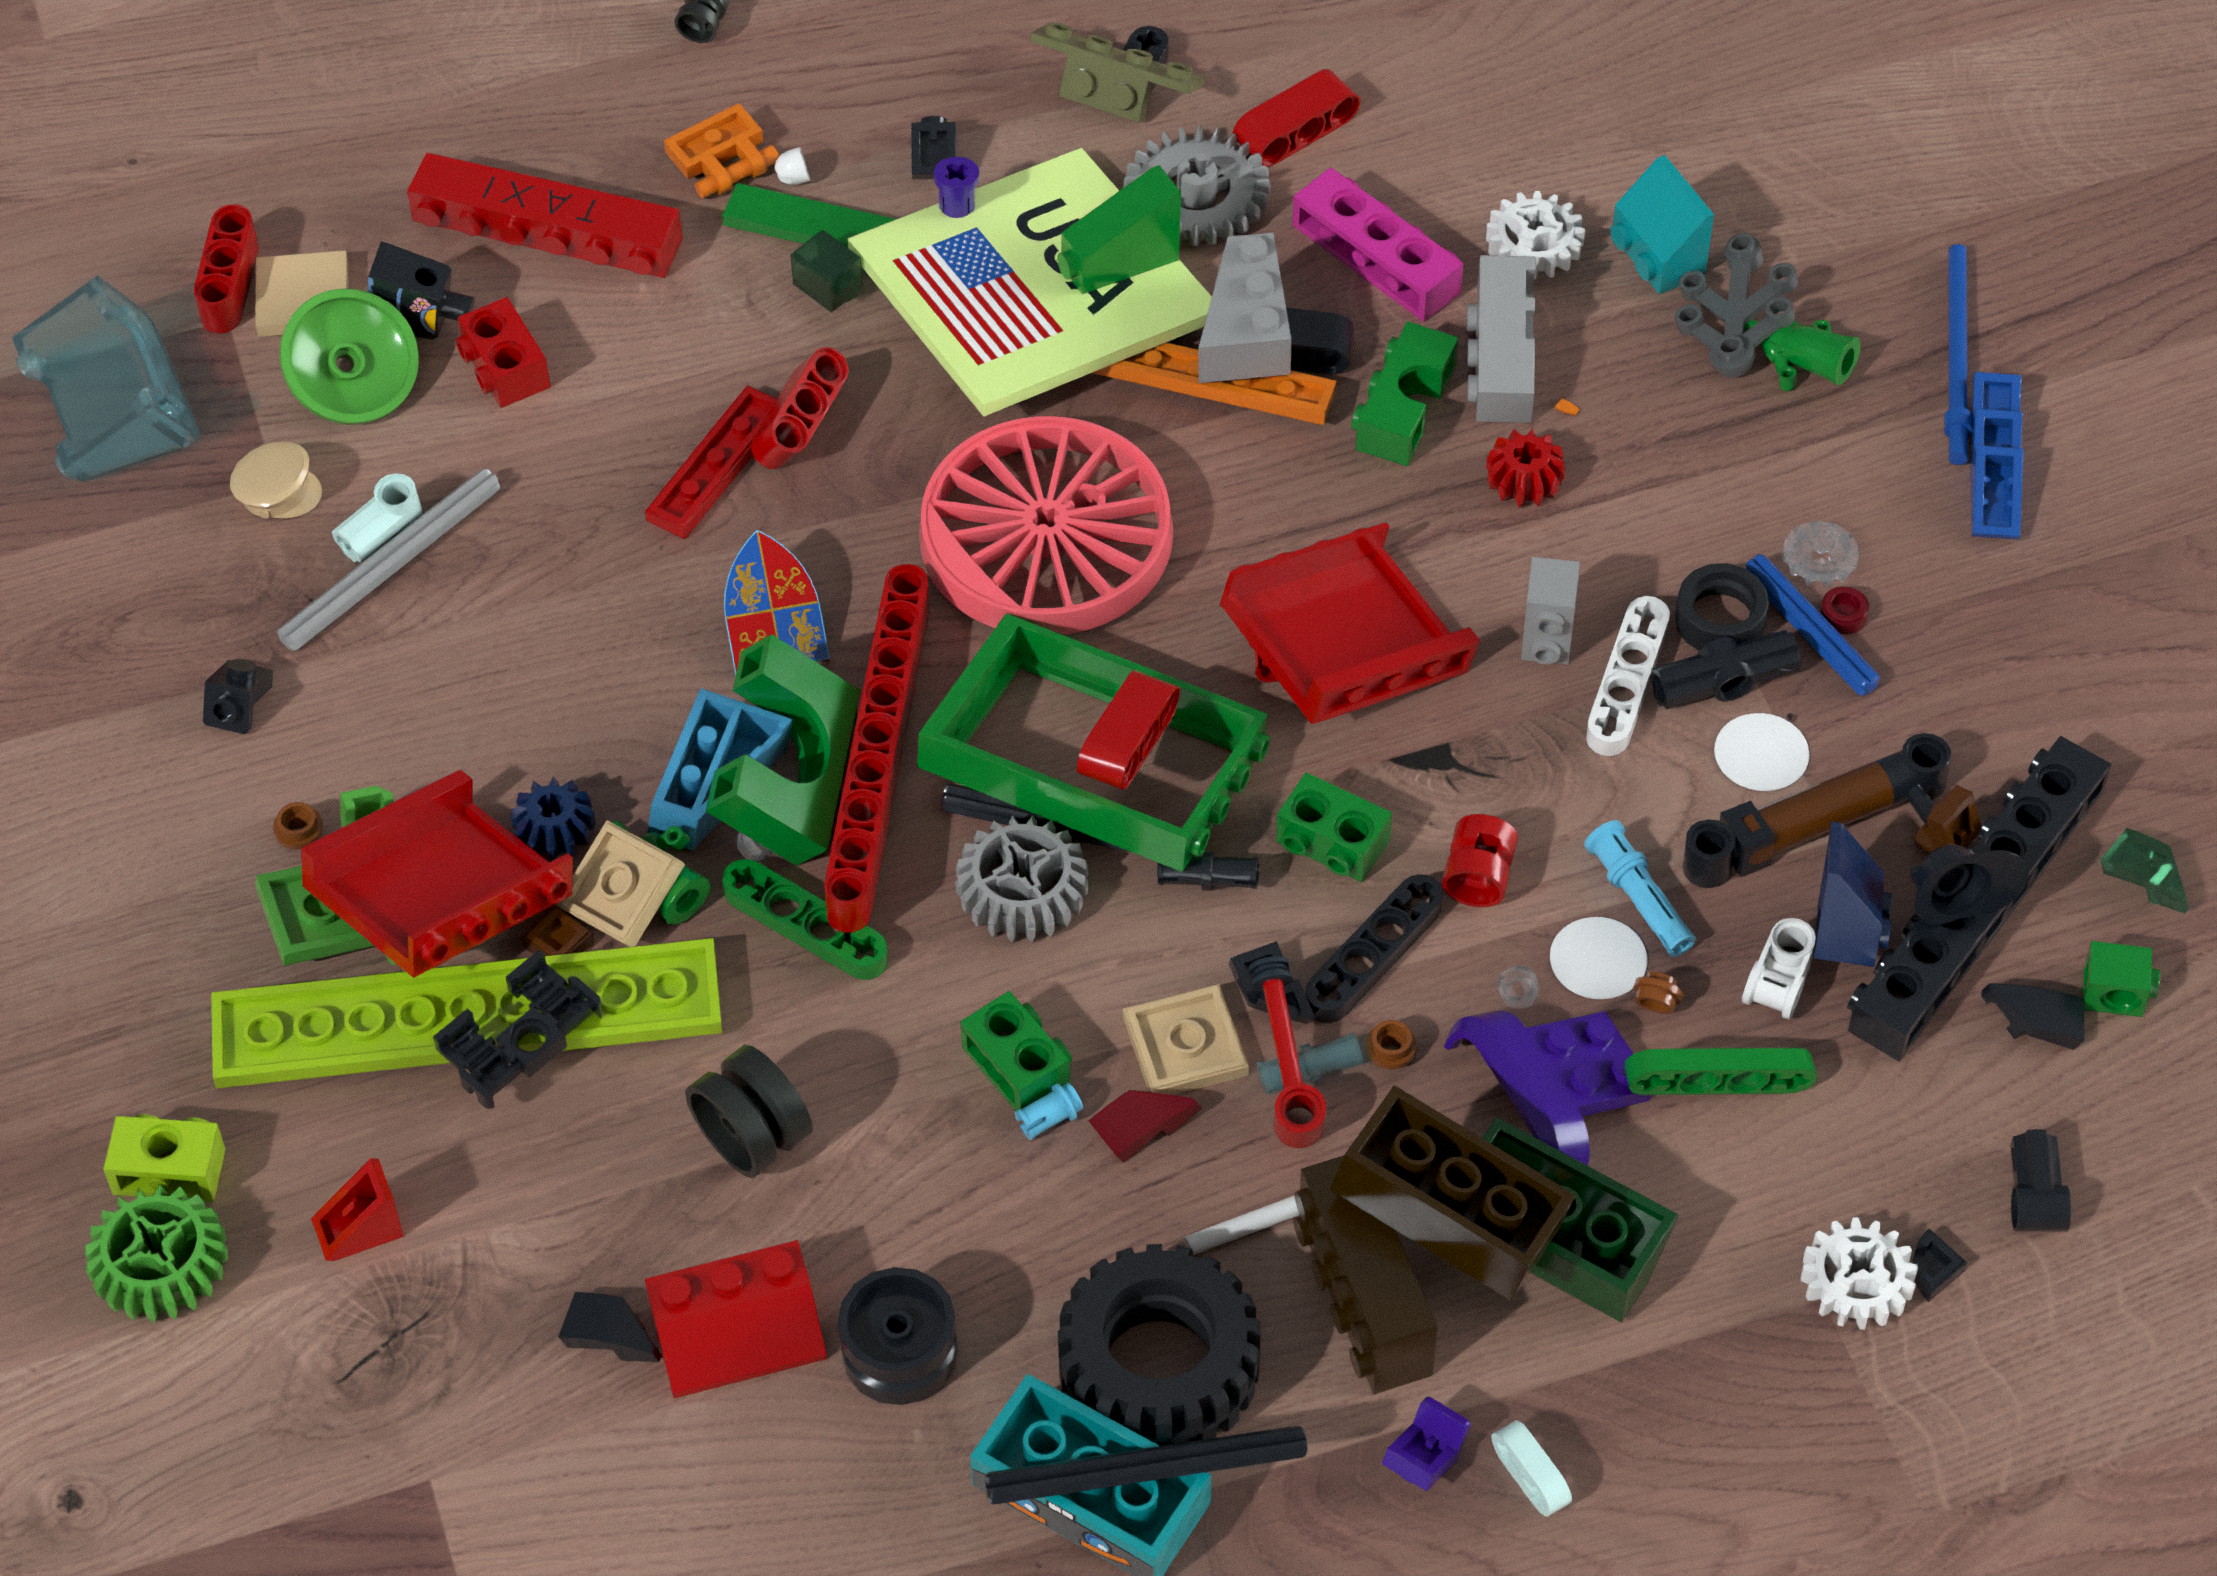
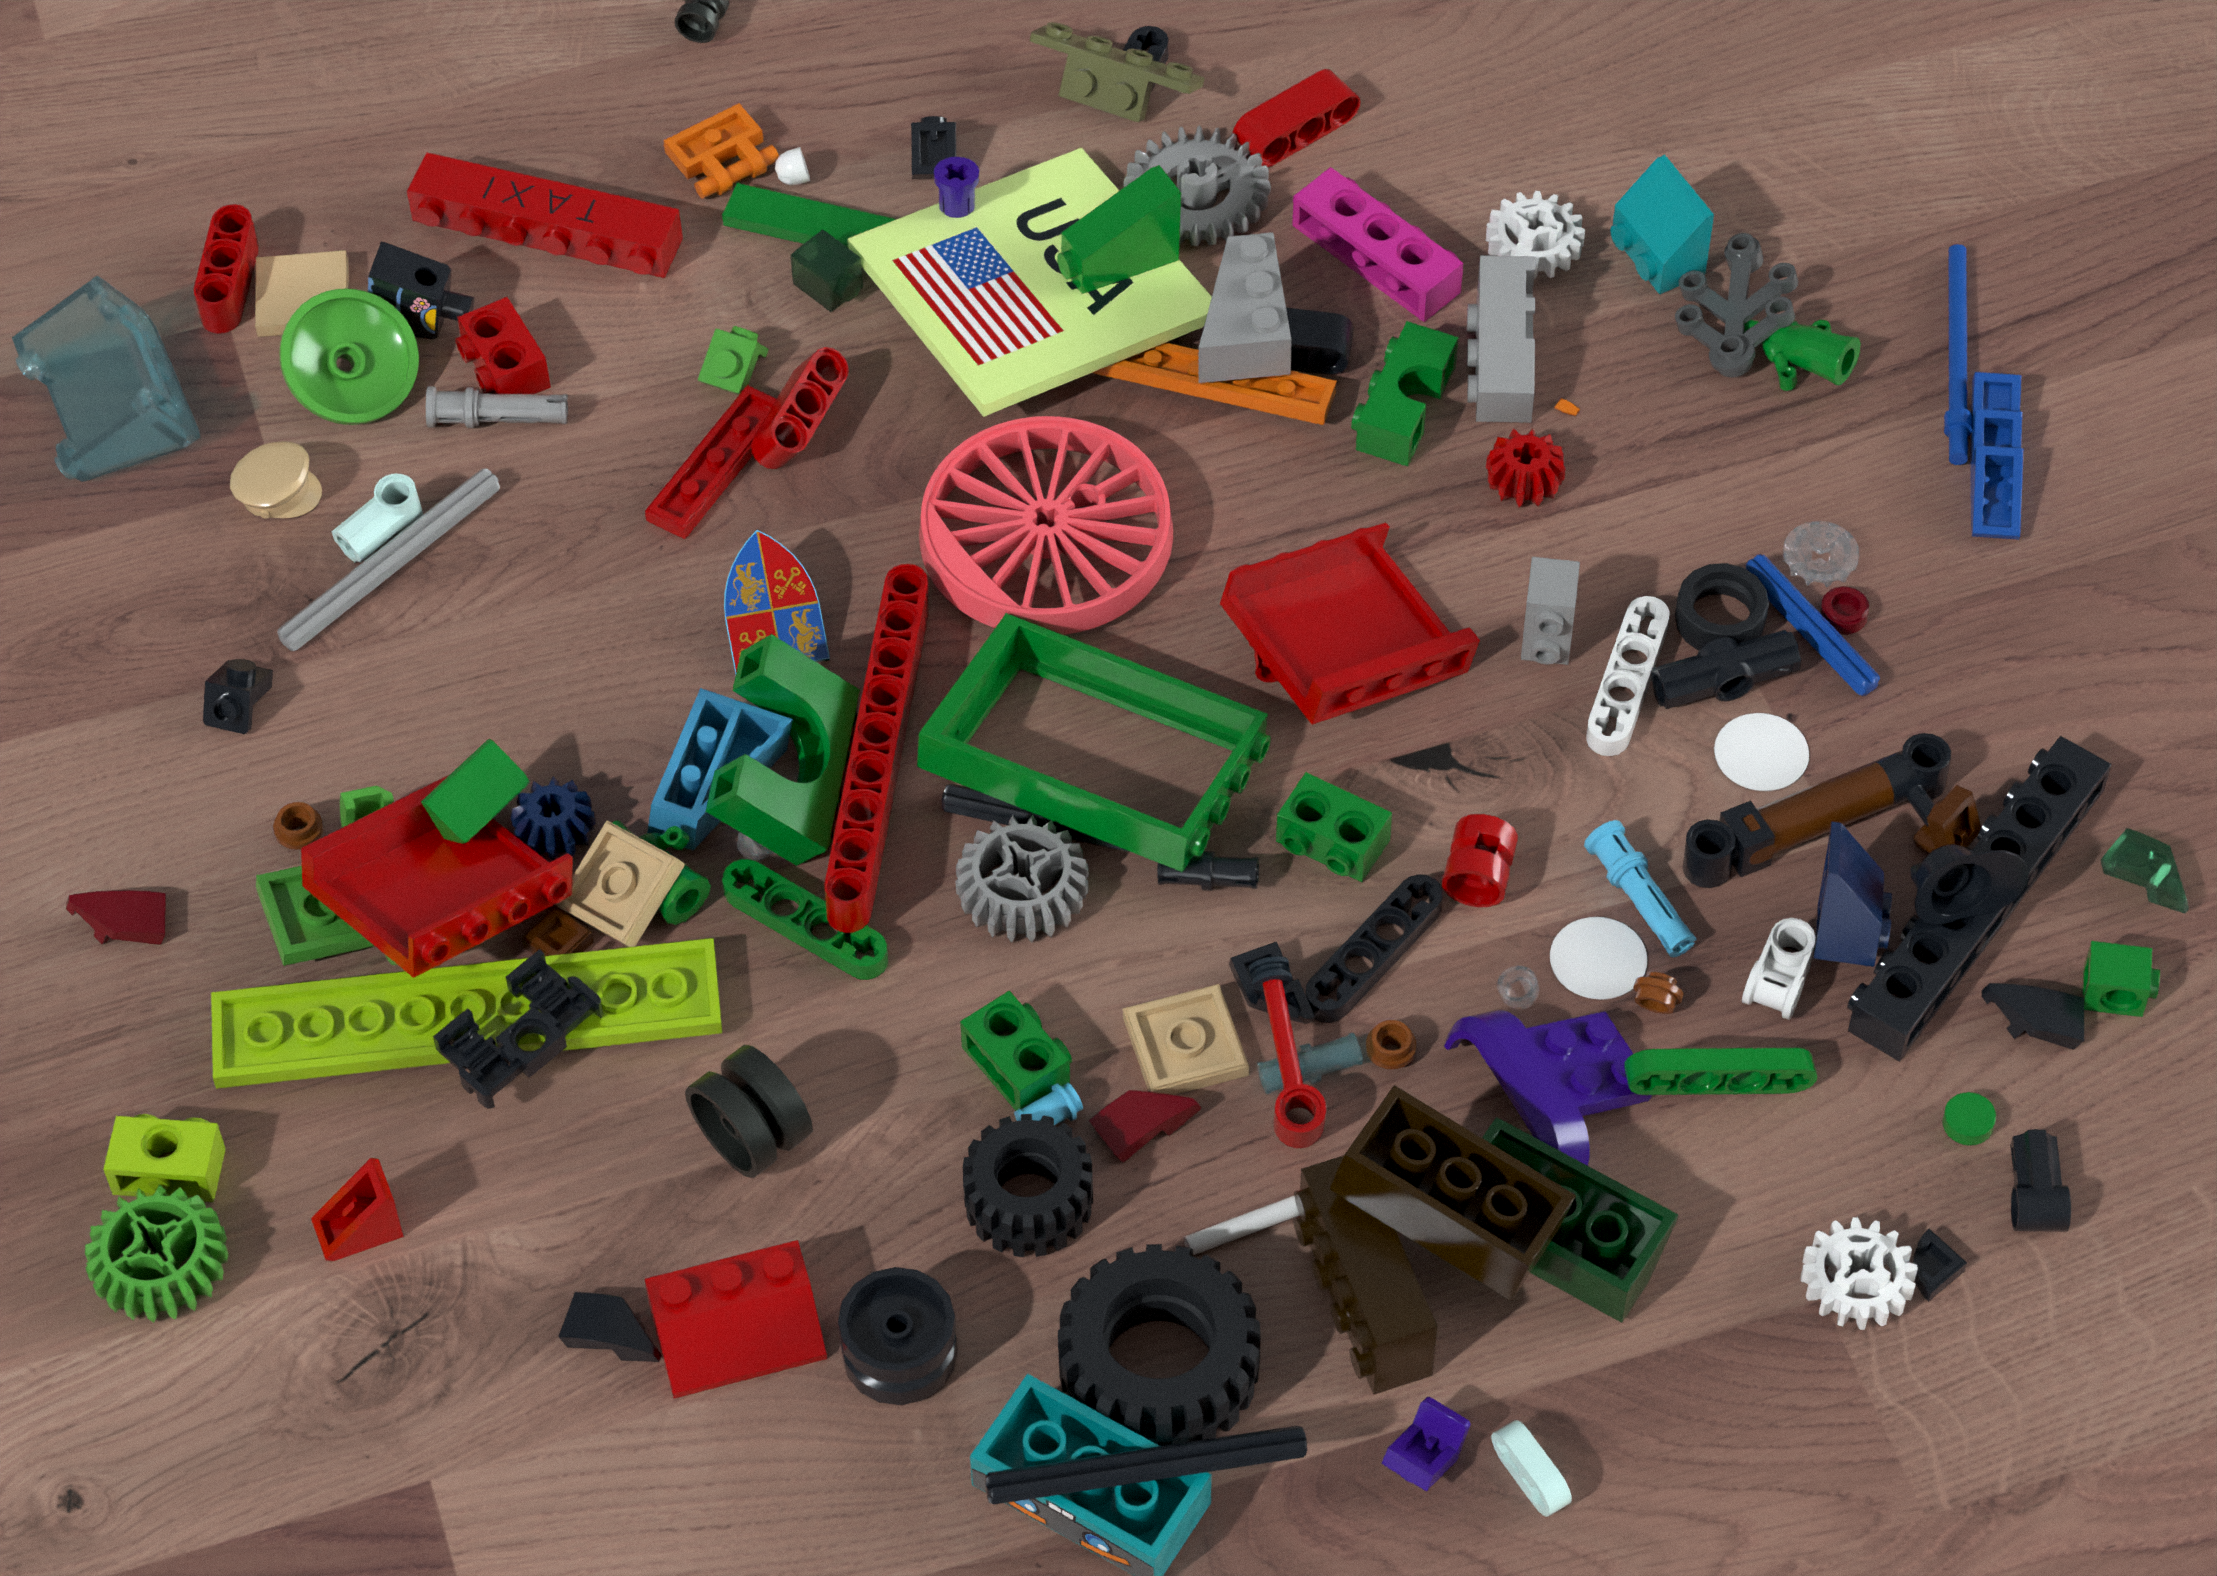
(122, 914): none -> dark red slope
(473, 407): none -> light grey pin
(474, 793): none -> green slope
(731, 359): none -> bright green bracket
(1028, 1149): none -> black tyre
(1128, 730): red beam -> none
(1969, 1118): none -> green tile

